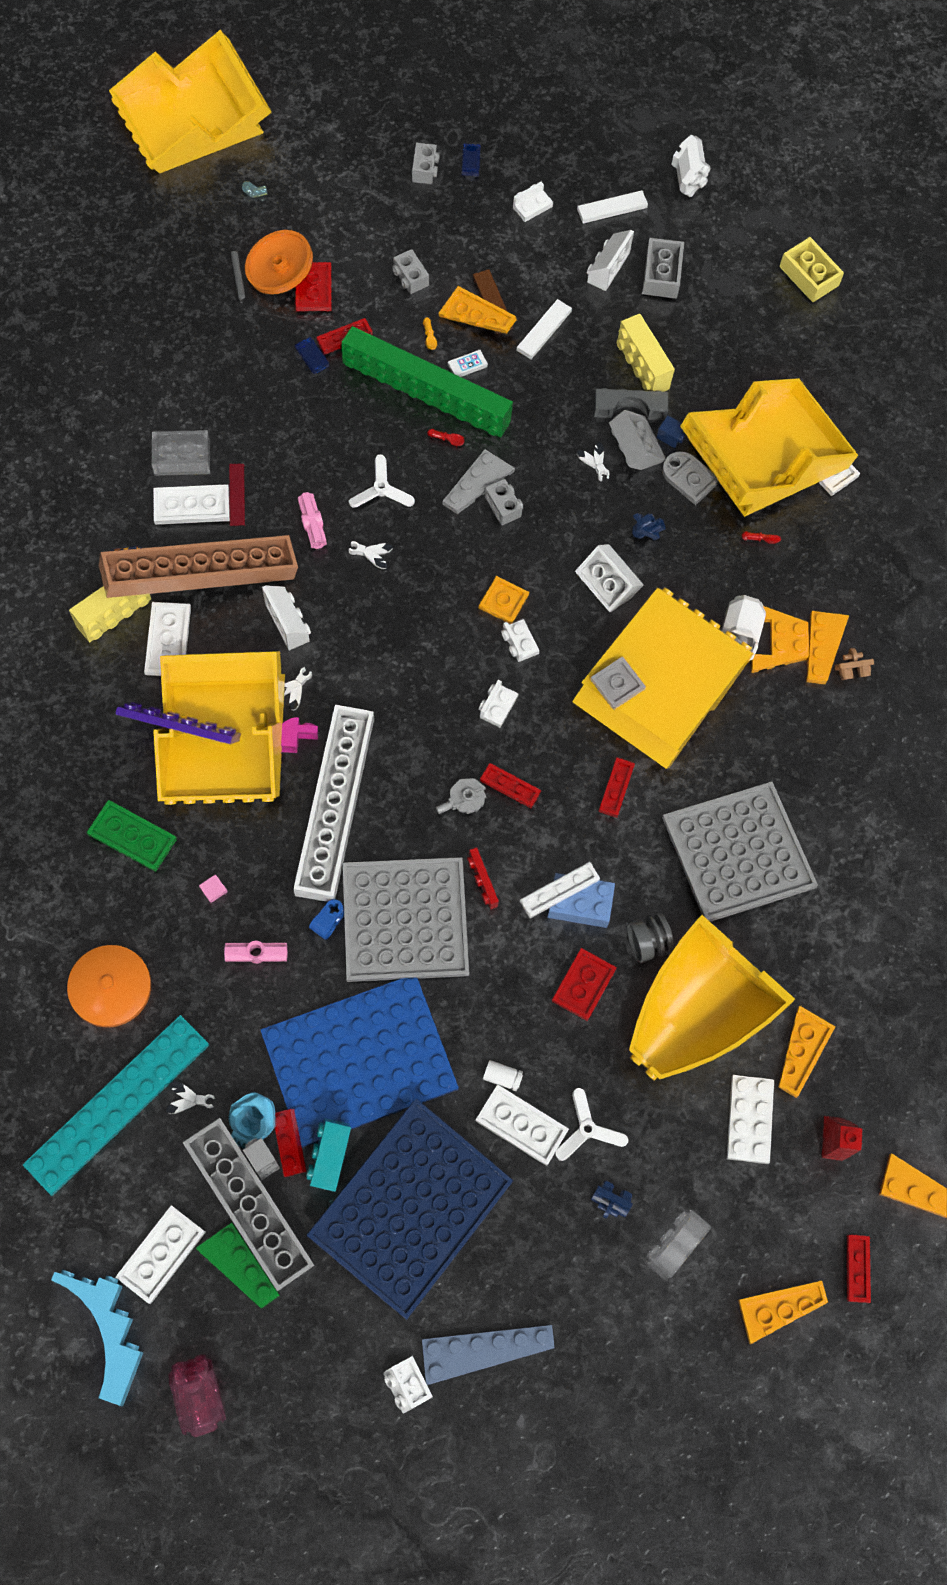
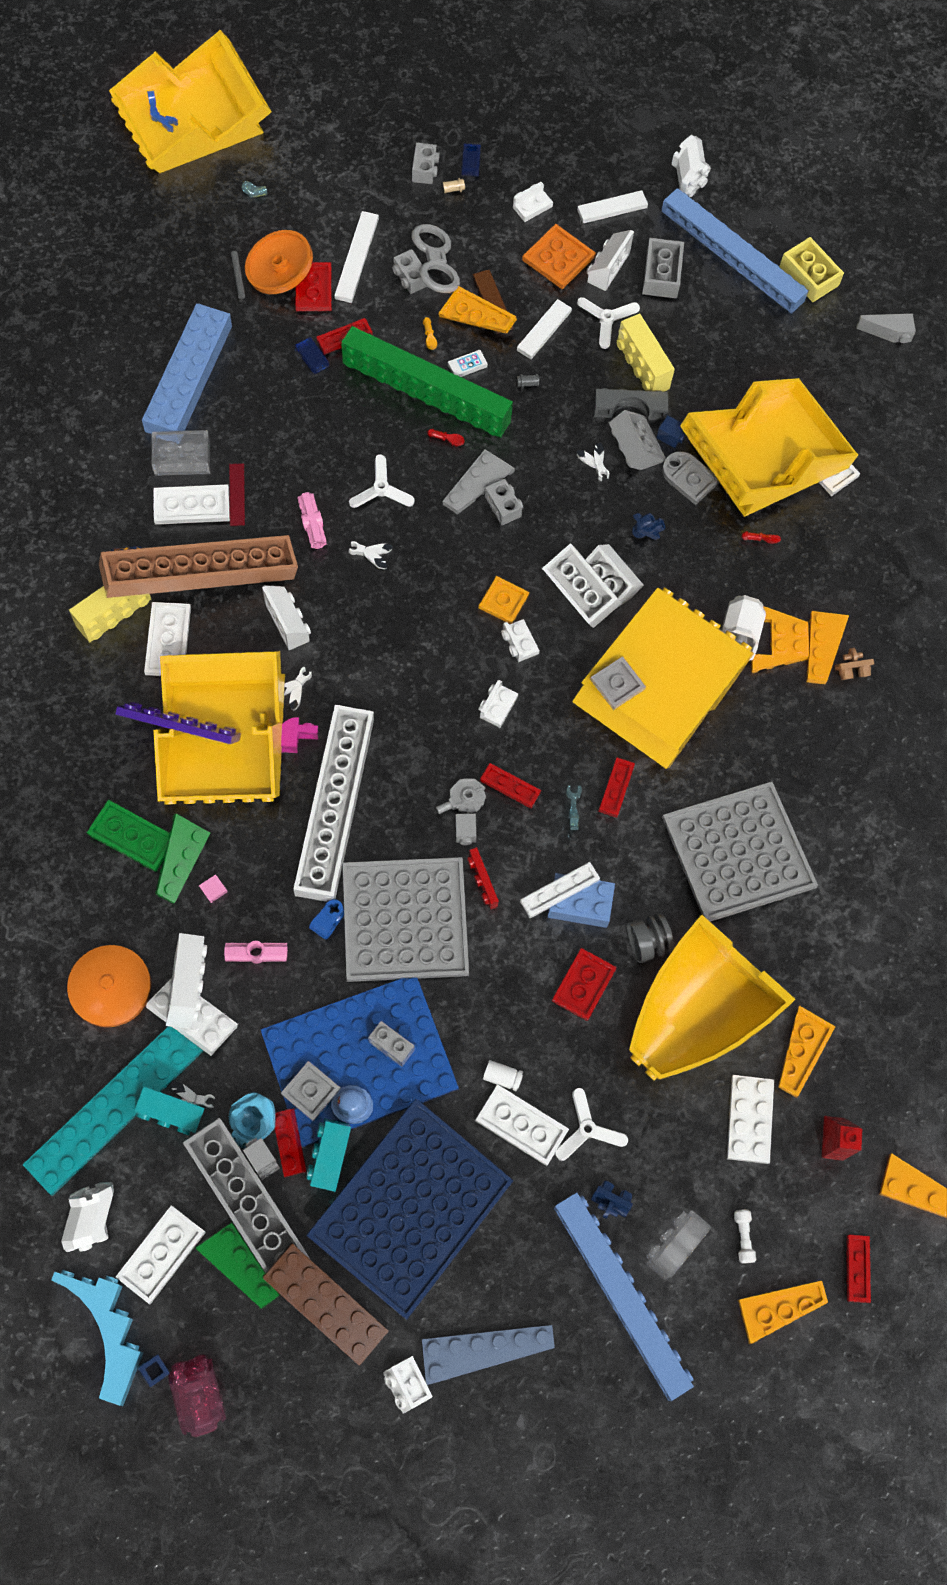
(87, 1217): none -> white brick
(153, 1370): none -> dark blue brick
(155, 115): none -> blue piece
(168, 1111): none -> teal brick
(183, 849): none -> wing
(186, 981): none -> white brick
(188, 370): none -> medium blue brick
(211, 1025): none -> white plate
(310, 1091): none -> light grey plate
(325, 1304): none -> reddish brown plate
(352, 1104): none -> medium blue hat
(356, 257): none -> white tile
(391, 1044): none -> light grey brick
(435, 258): none -> light grey bar
(456, 185): none -> tan pin
(465, 828): none -> light grey brick
(530, 380): none -> dark grey pin
(558, 256): none -> orange plate
(573, 813): none -> clear light blue piece
(582, 585): none -> white brick
(607, 317): none -> white piece
(623, 1297): none -> medium blue brick
(734, 250): none -> medium blue brick
(743, 1218): none -> white piece
(889, 326): none -> light grey slope

